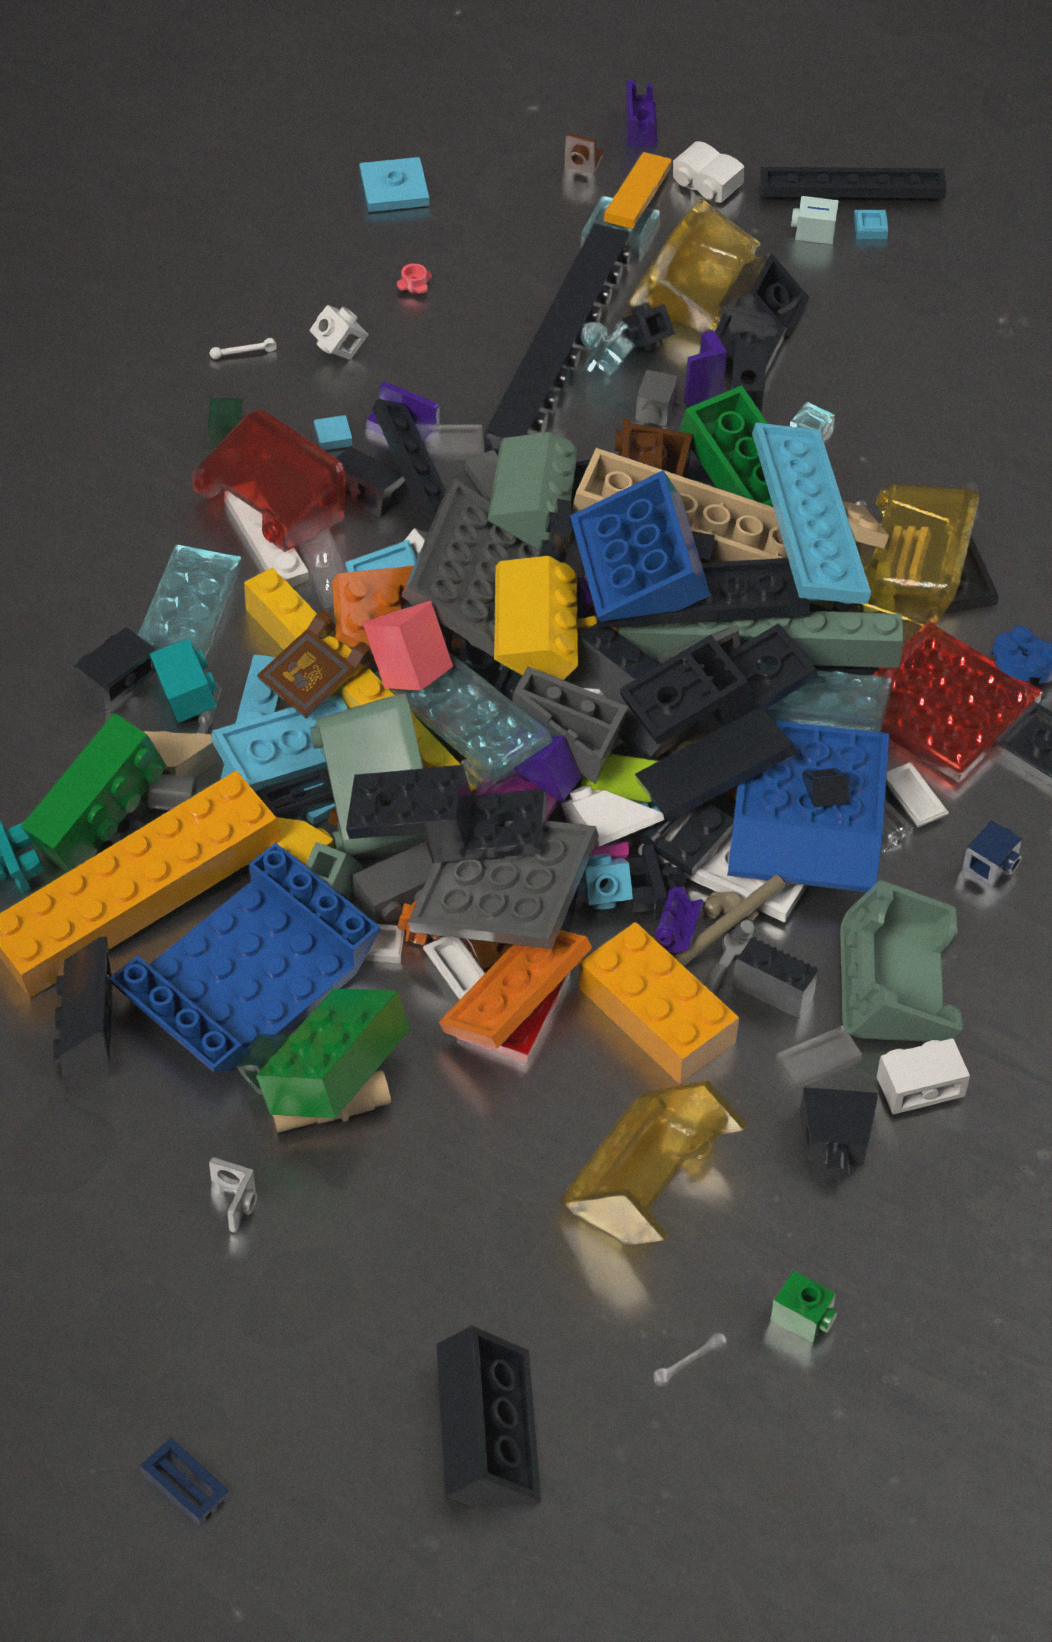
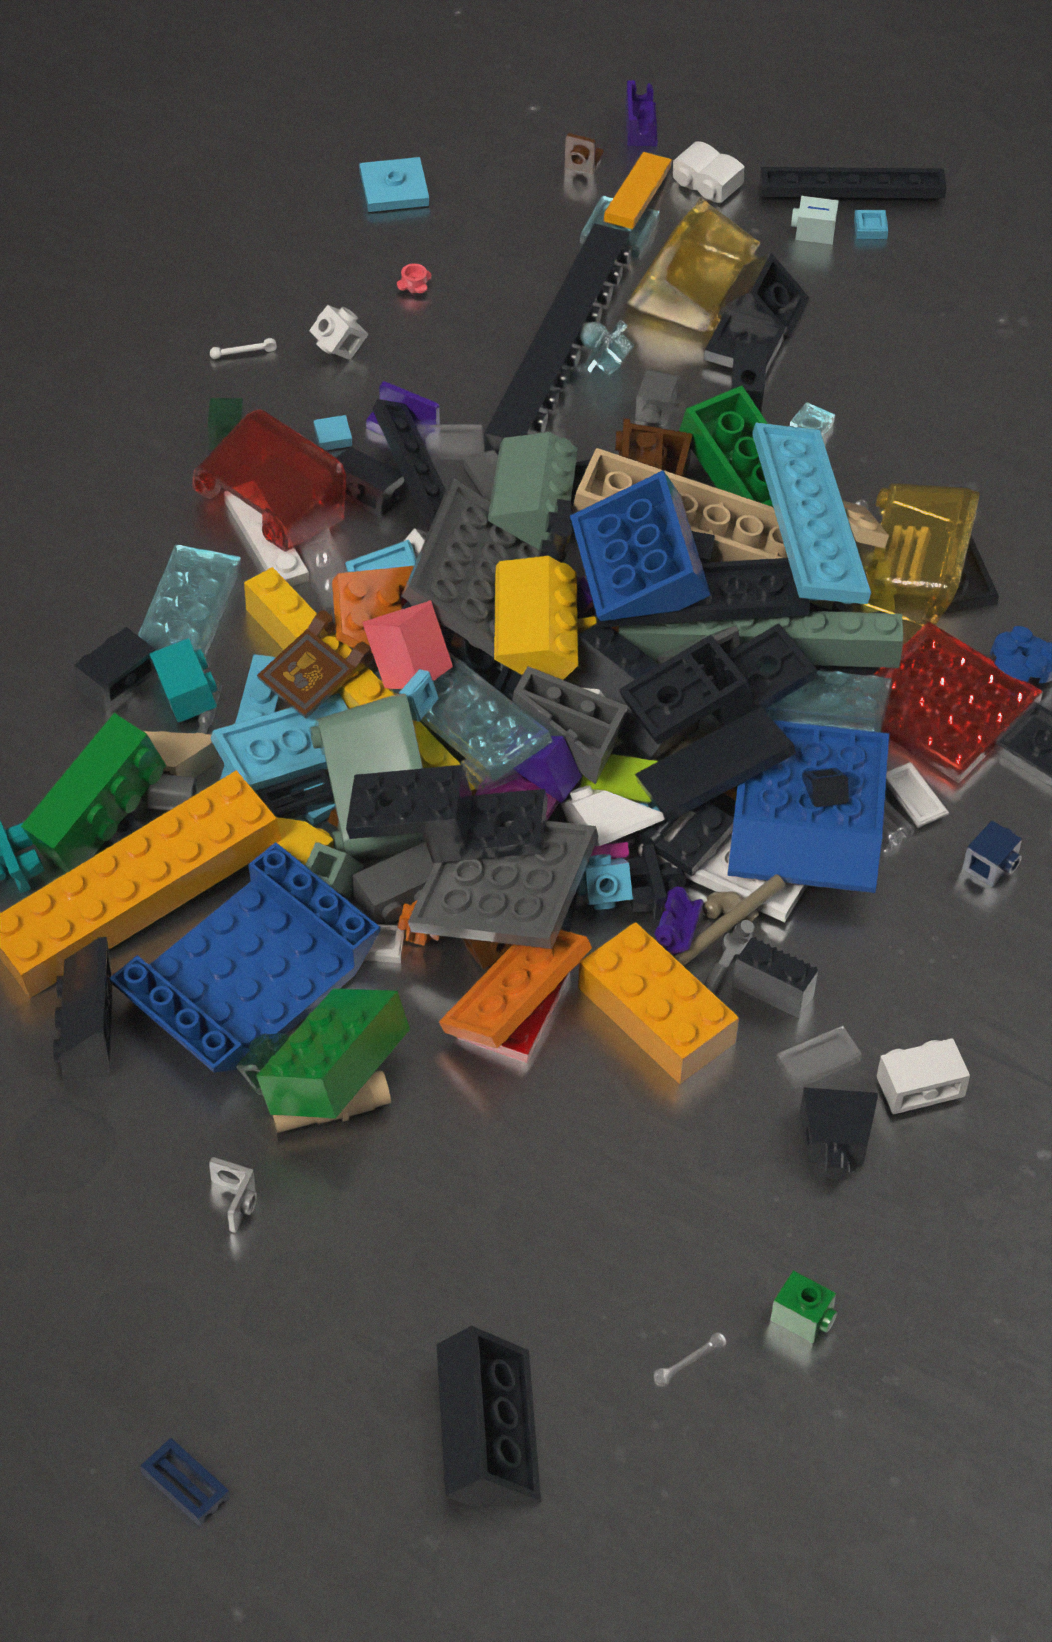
(420, 694): none -> medium azure tile
(454, 963): white tile -> none
(644, 1155): clear yellow windscreen -> none
(648, 325): black brick -> none
(705, 370): dark purple panel -> none
(894, 966): sand green windscreen -> none

